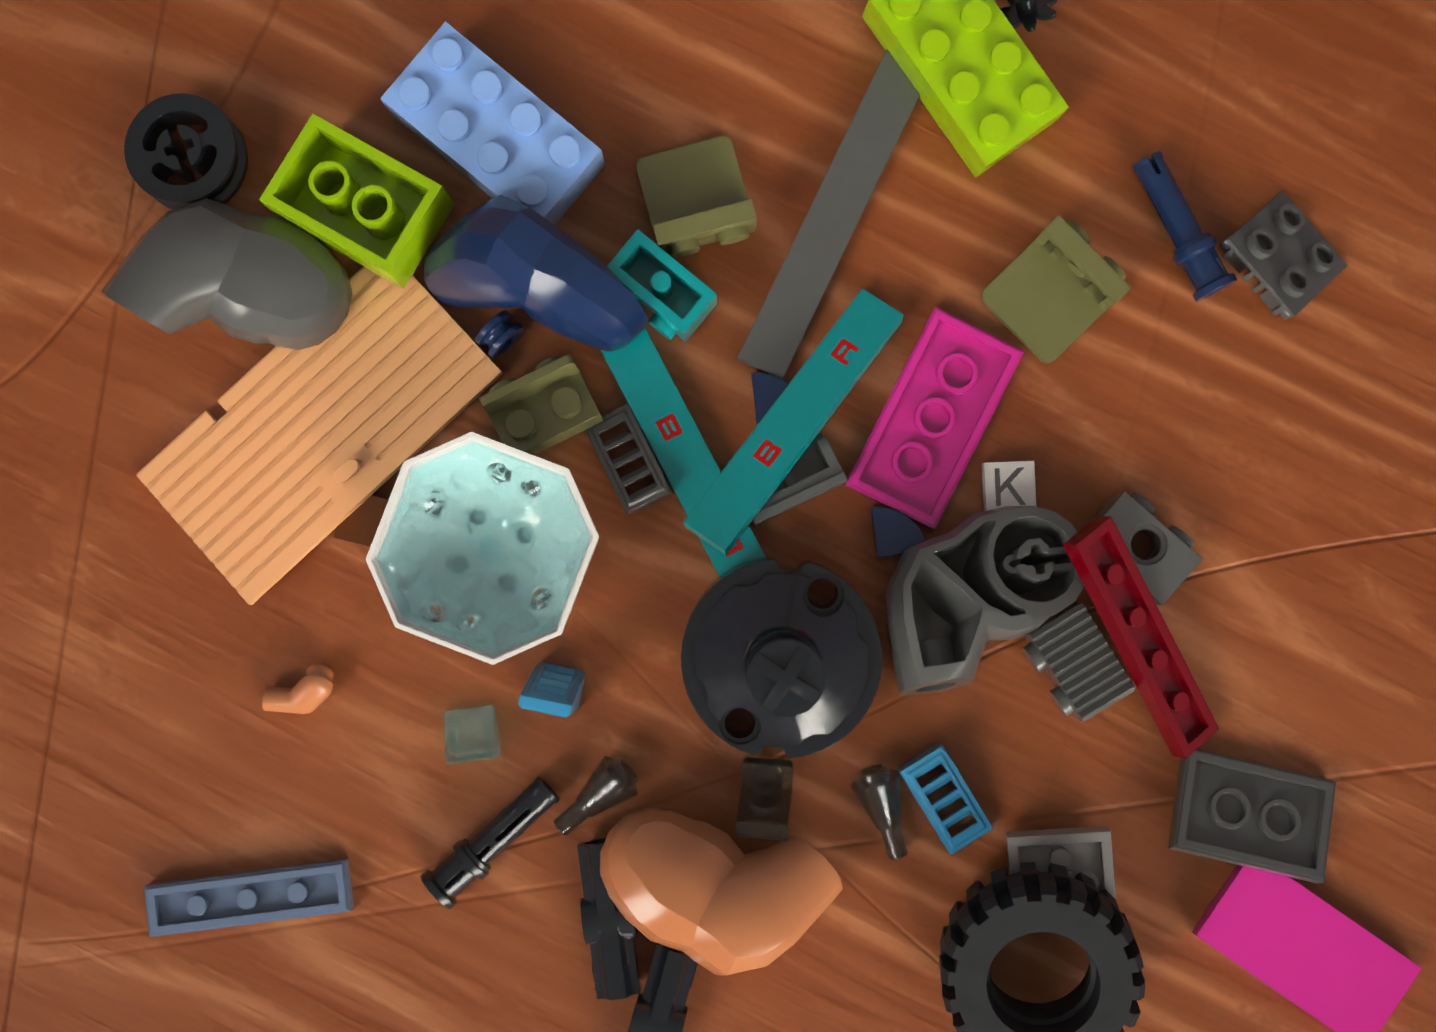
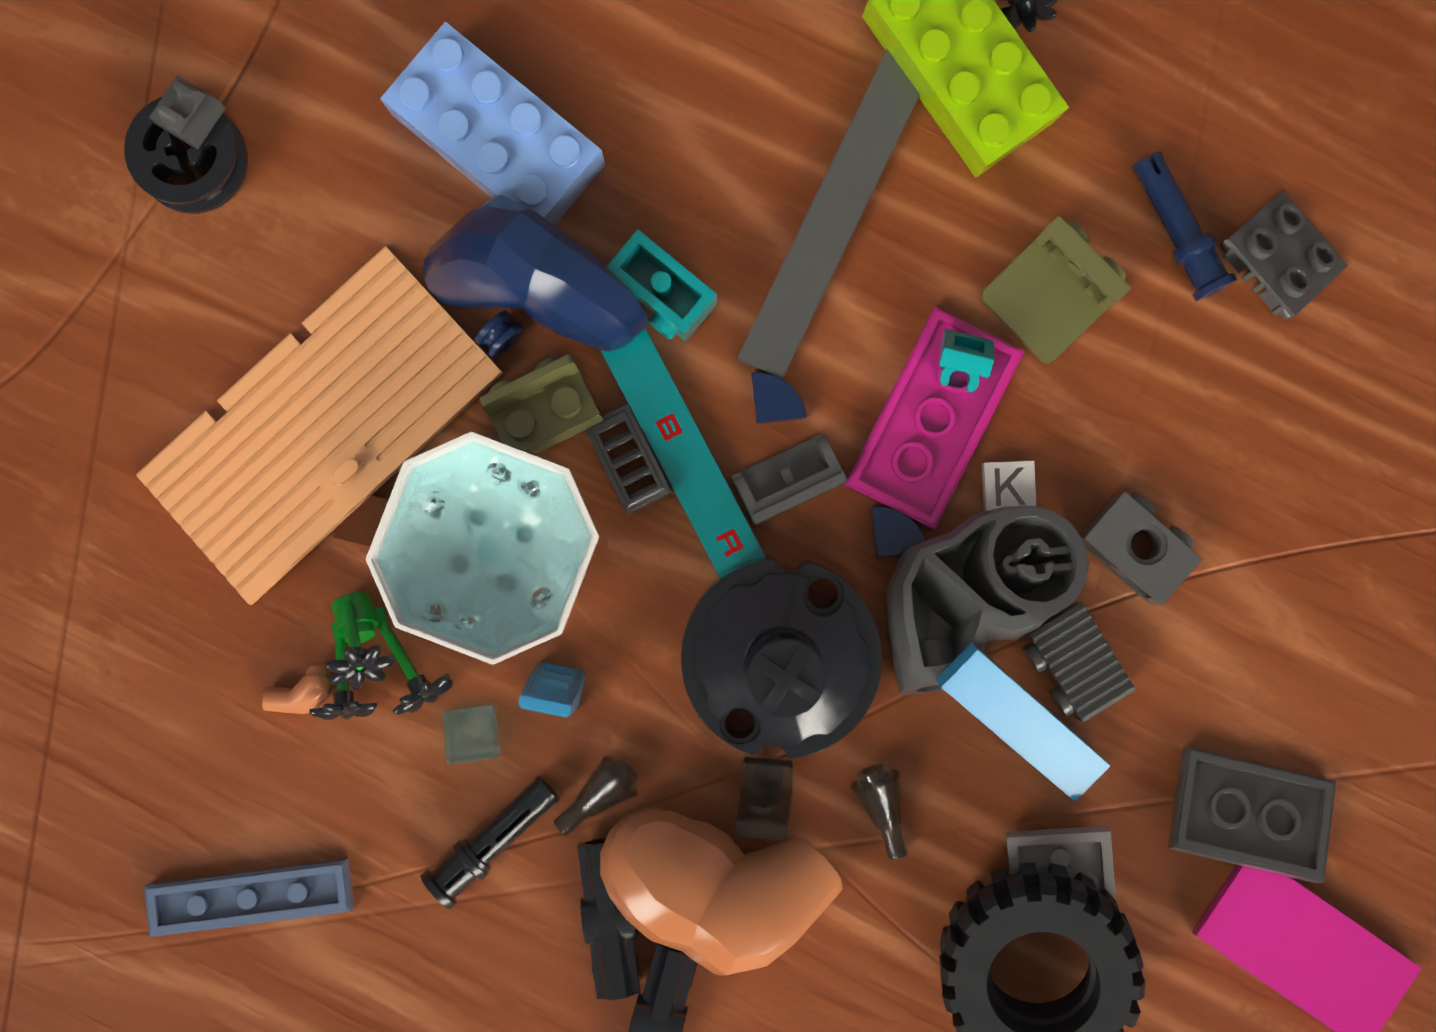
(187, 112): none -> dark grey tile
(237, 269): dark grey piece -> none
(355, 624): none -> plant
(358, 200): lime brick -> none
(696, 196): olive bracket -> none
(793, 422): teal tile -> none
(922, 764): dark azure slope -> none
(965, 354): none -> teal tile
(1022, 722): none -> tile
(1141, 636): dark red plate -> none

